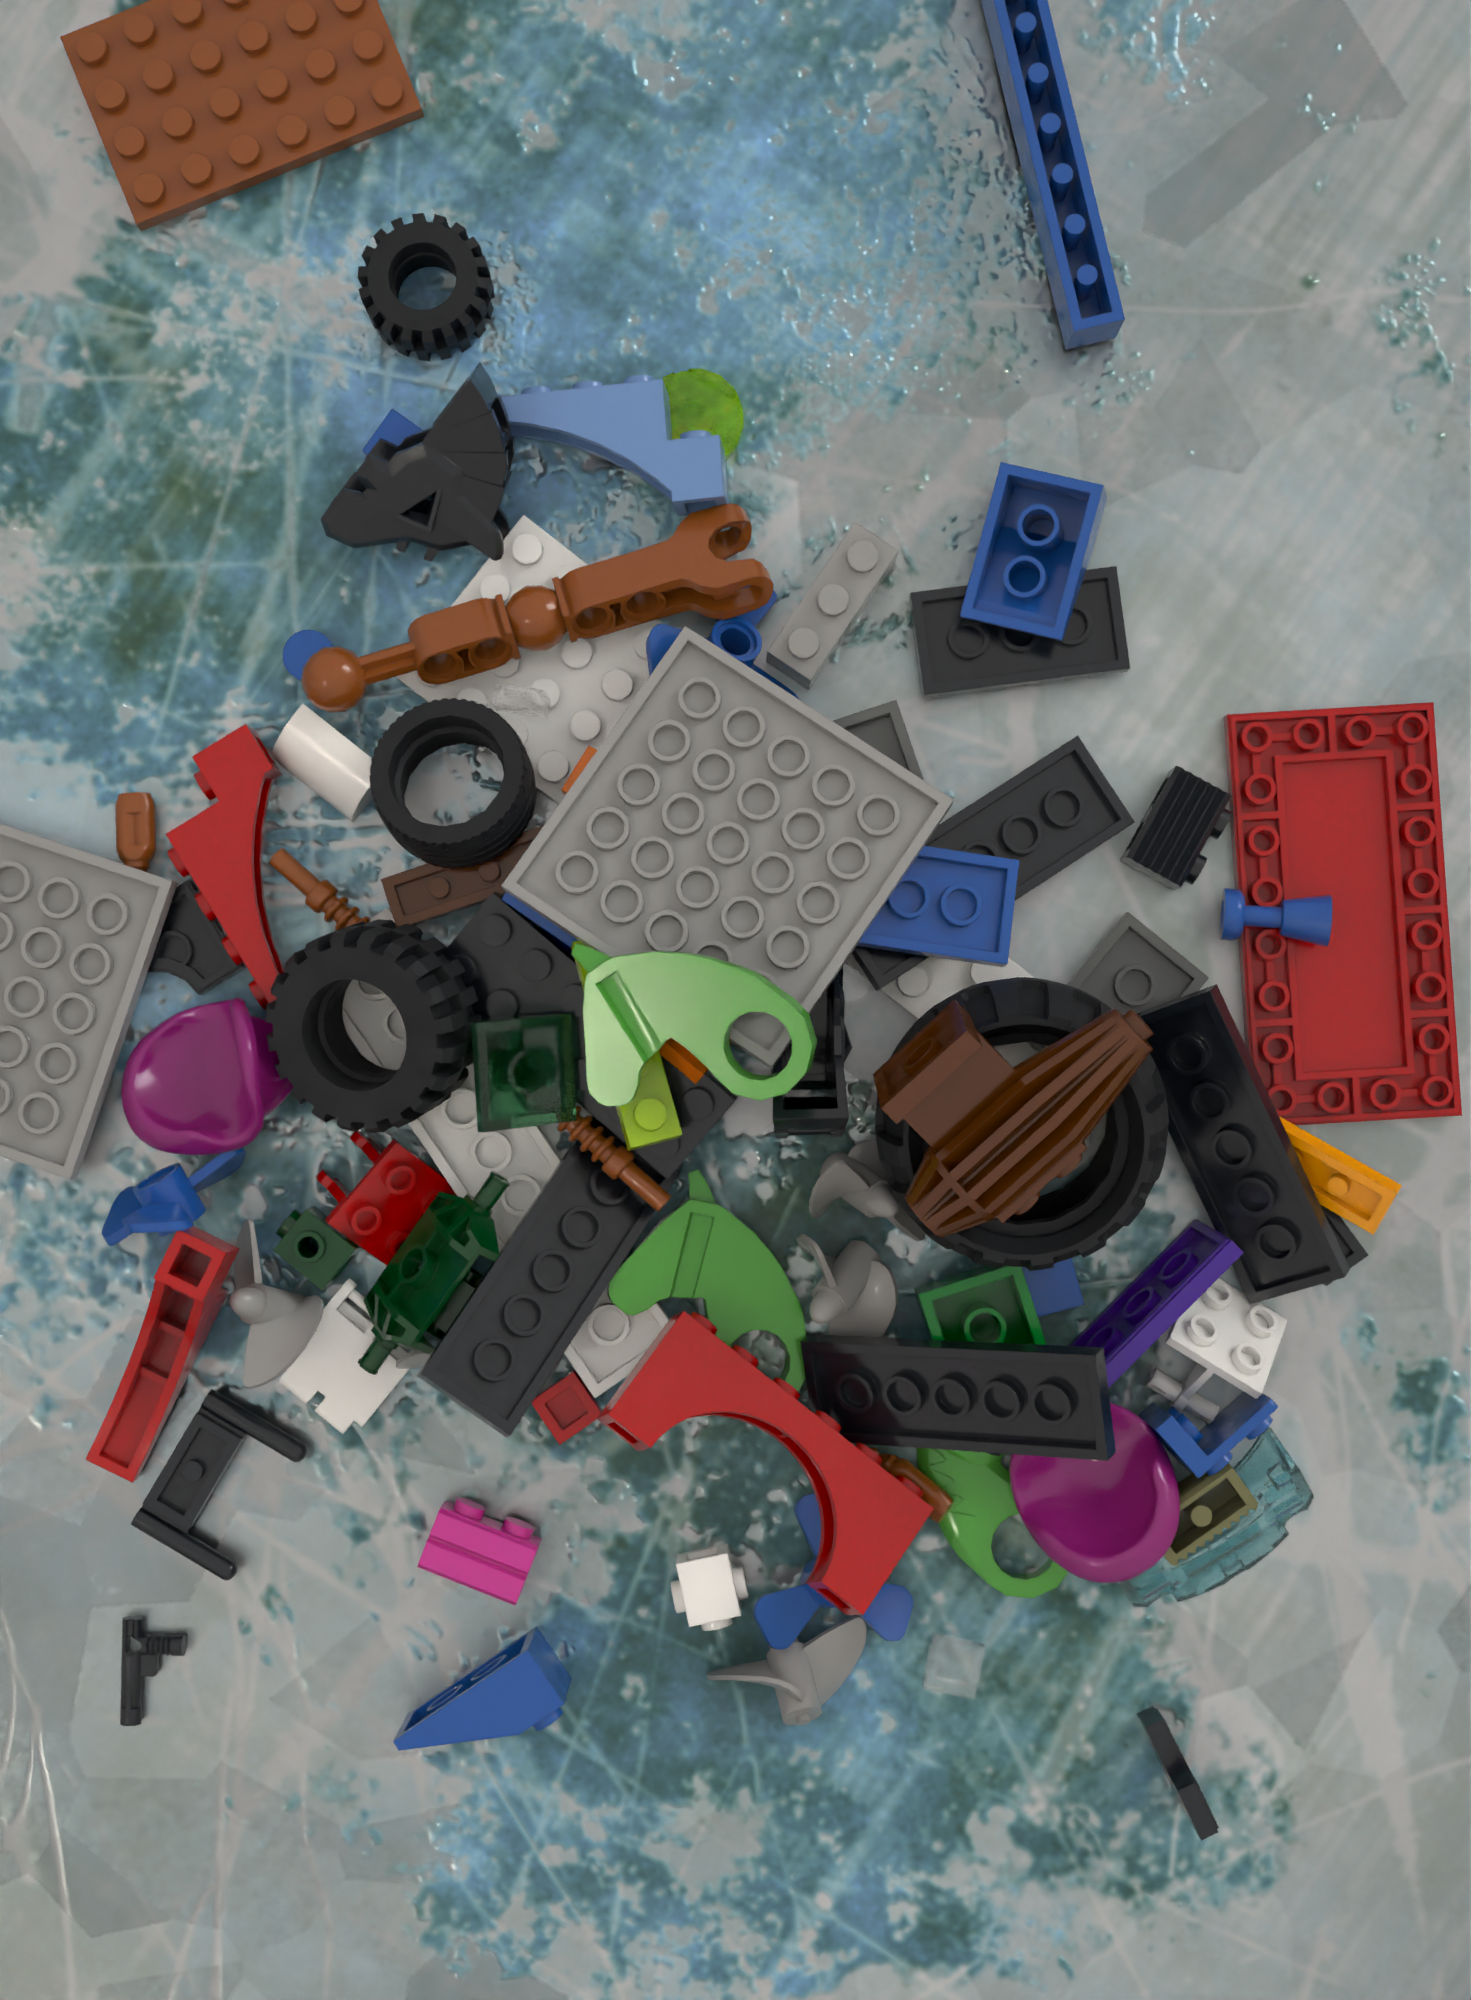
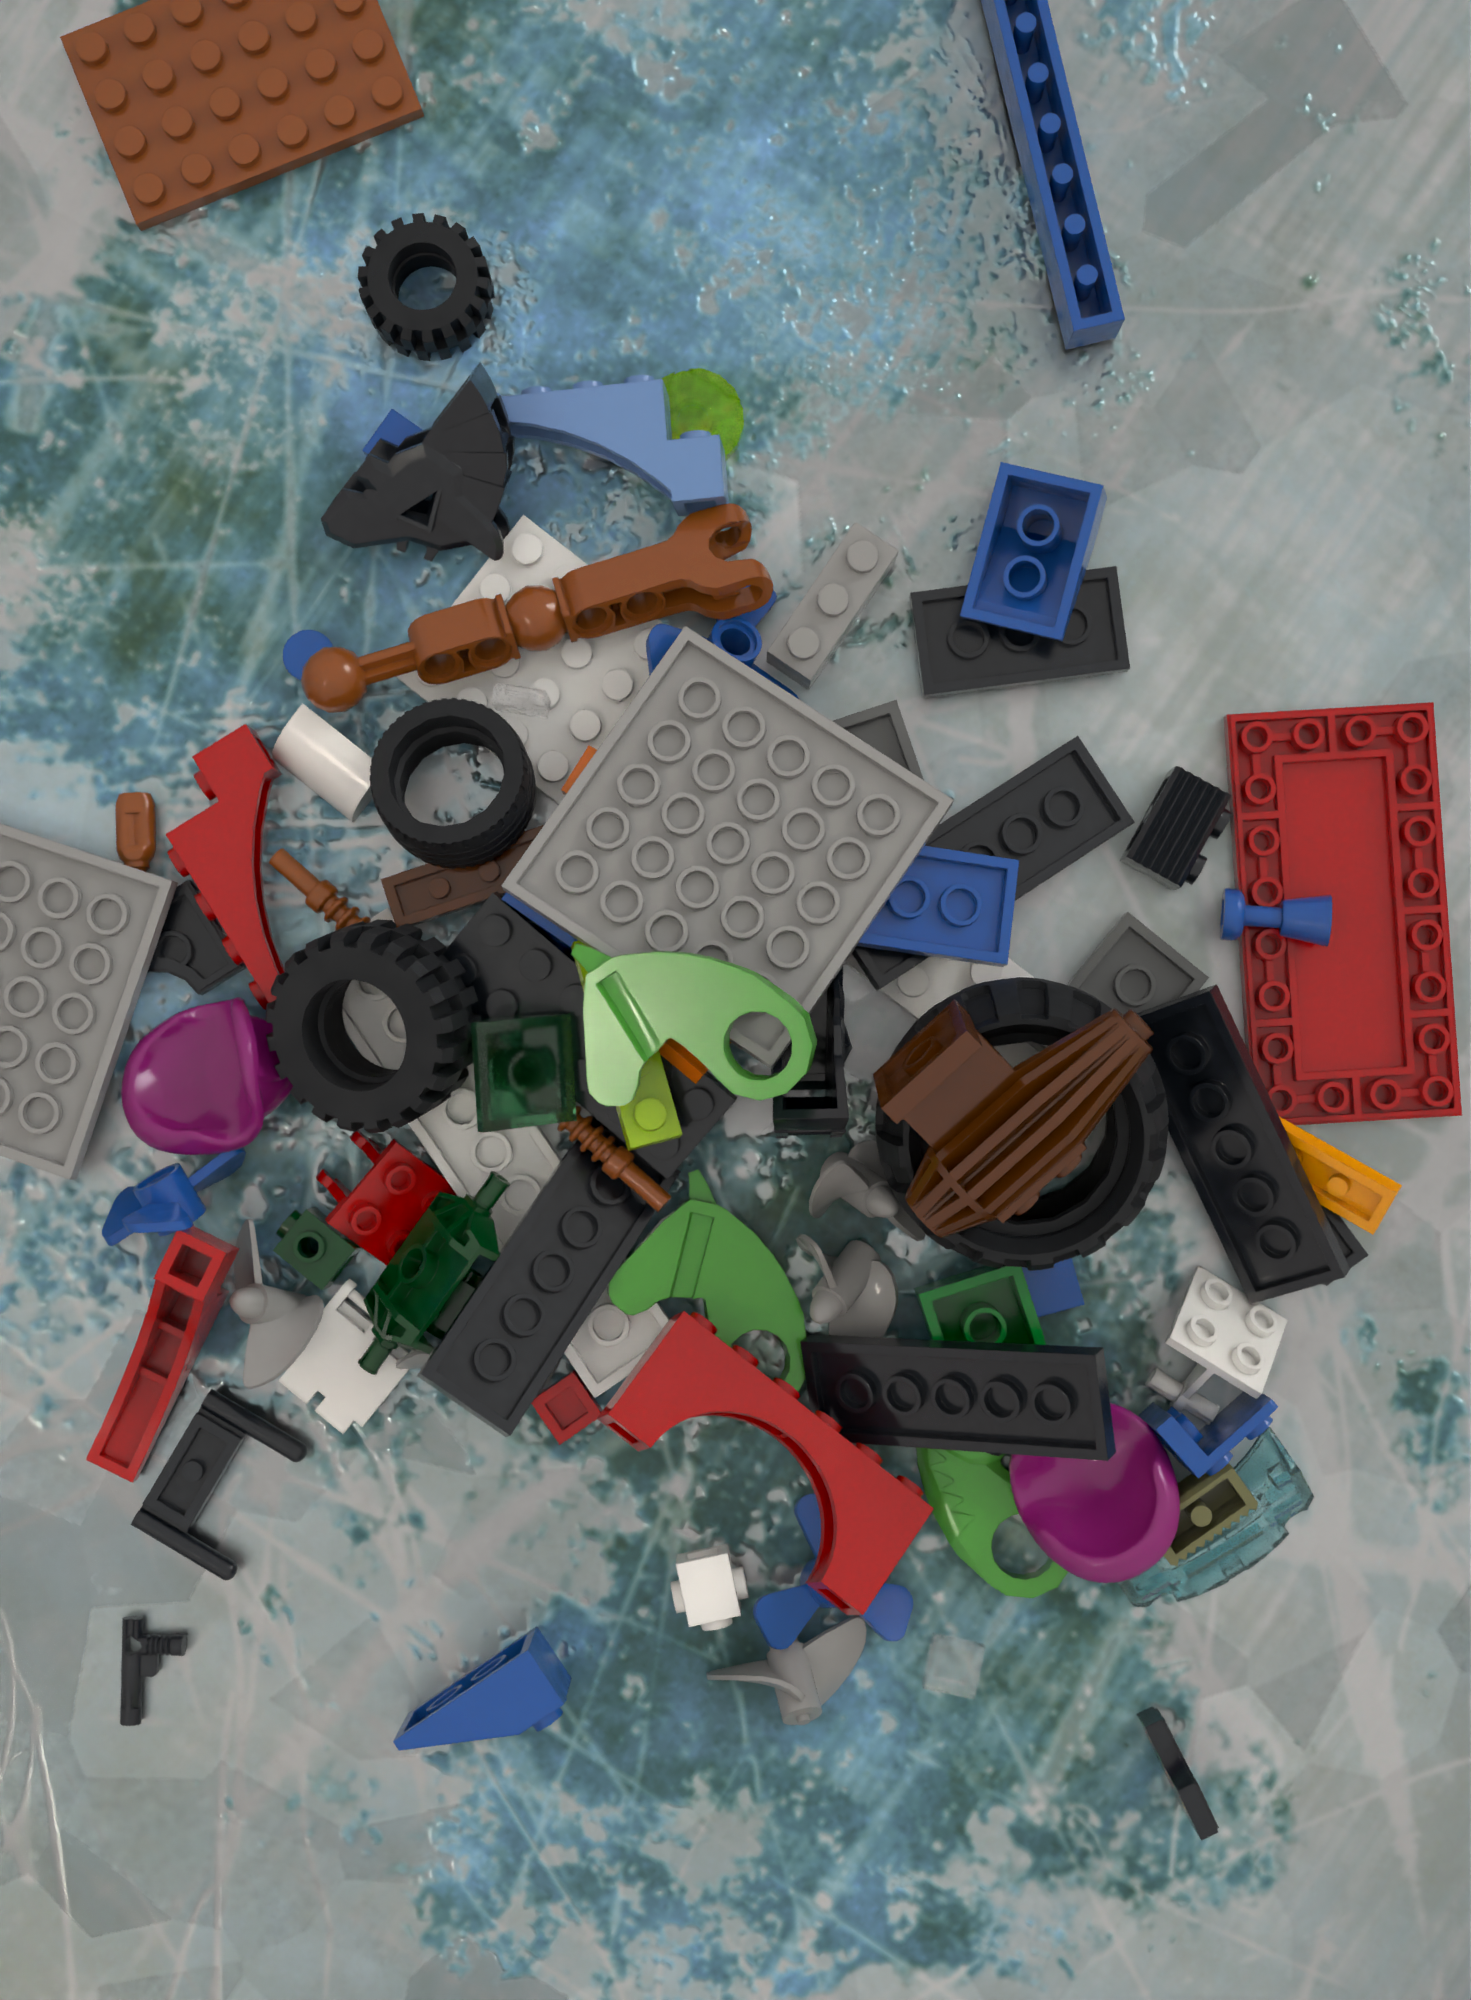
(480, 1550): dark pink brick -> none
(933, 1494): dark orange piece -> none
(1158, 1296): dark purple tile -> none

